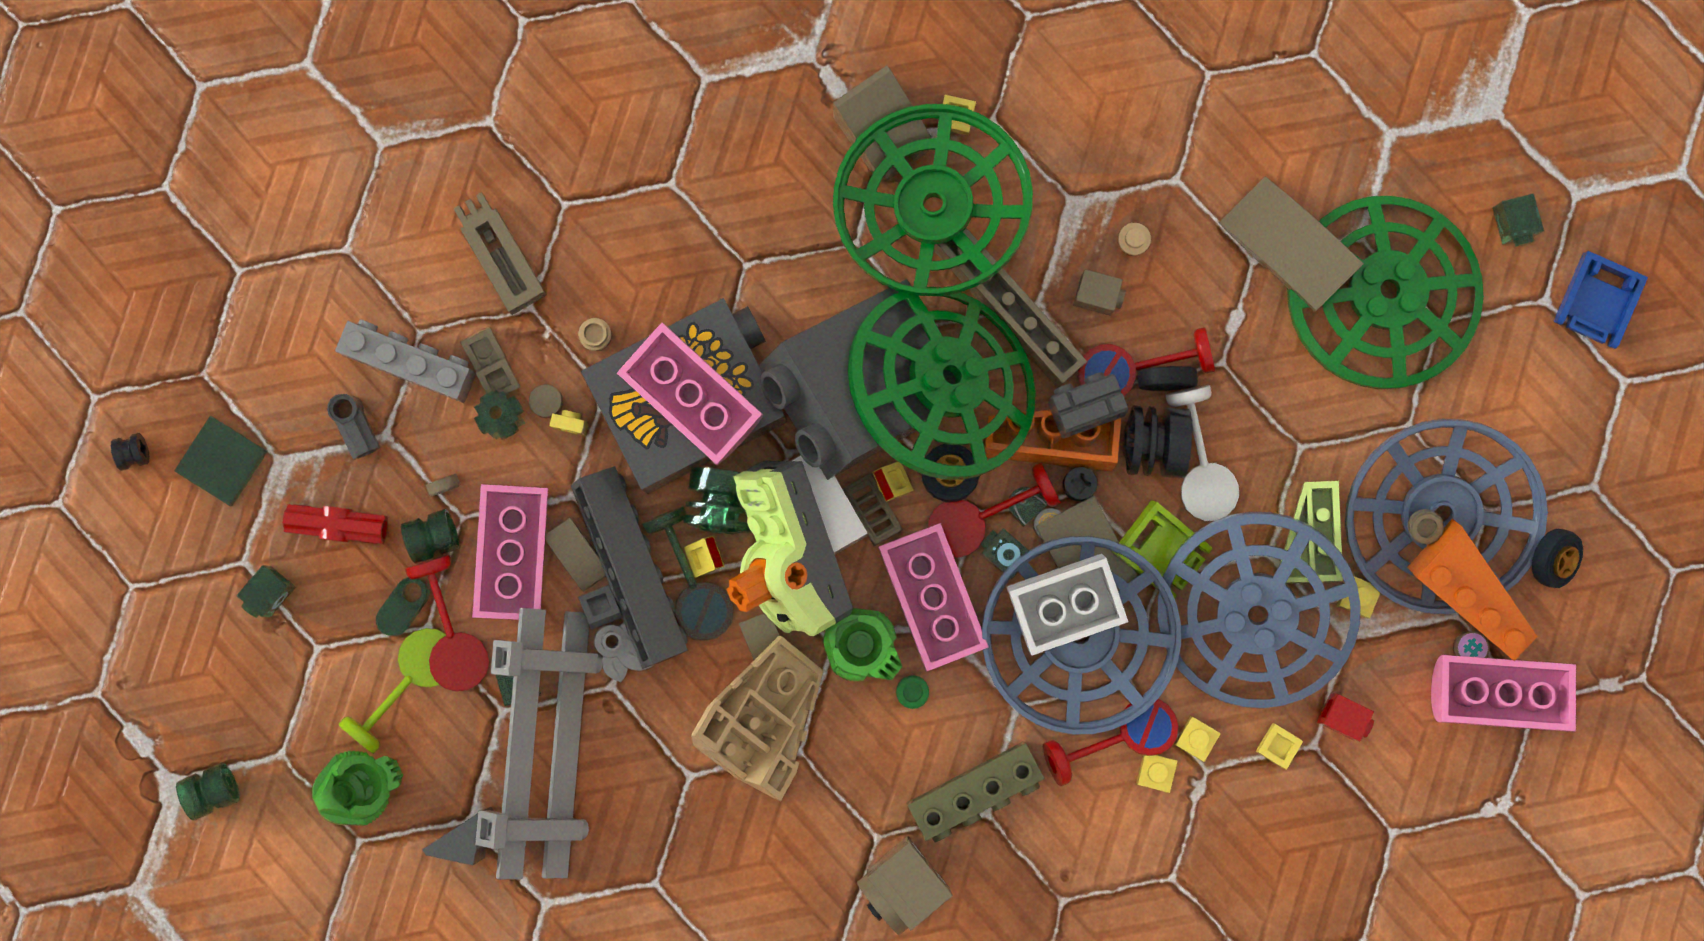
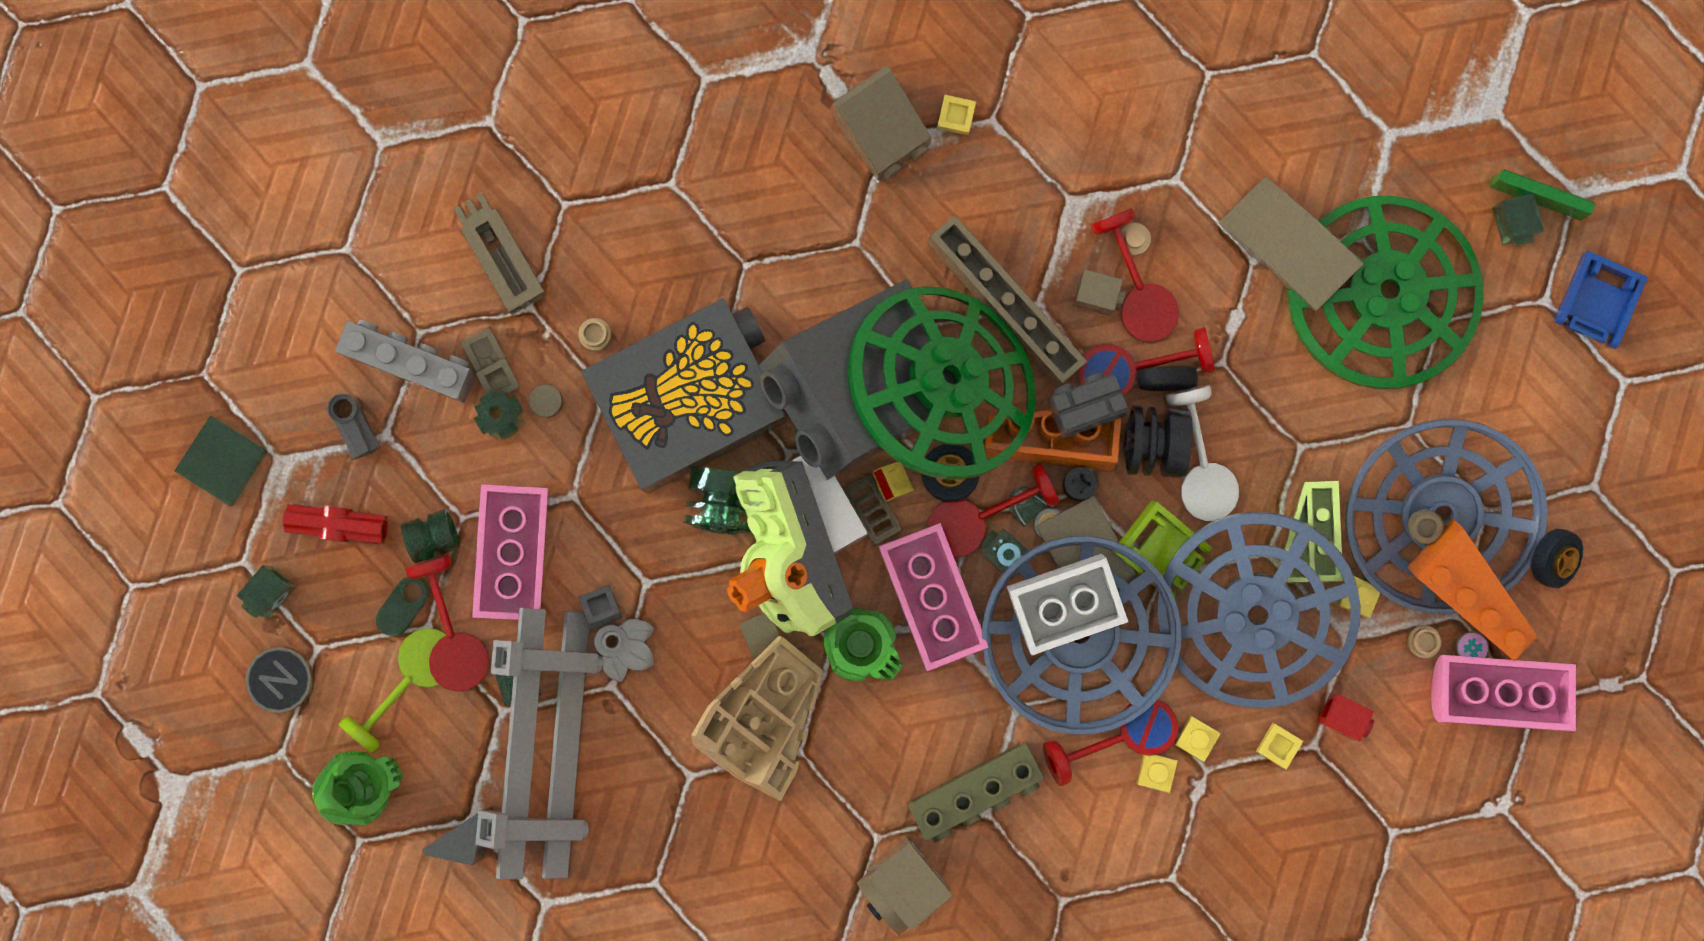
(130, 451): black wheel -> none
(201, 793): clear green wheel -> none
(279, 679): none -> black tile
(443, 485): dark tan tile -> none
(569, 422): light yellow plate -> none
(575, 554): dark tan slope -> none
(629, 567): dark grey brick -> none
(690, 394): bright pink brick -> none
(702, 607): clear green piece -> none
(704, 556): light yellow plate -> none
(912, 692): green tile -> none
(930, 182): green dish -> none
(1149, 309): none -> red piece
(1424, 641): none -> tan plate
(1545, 195): none -> green tile

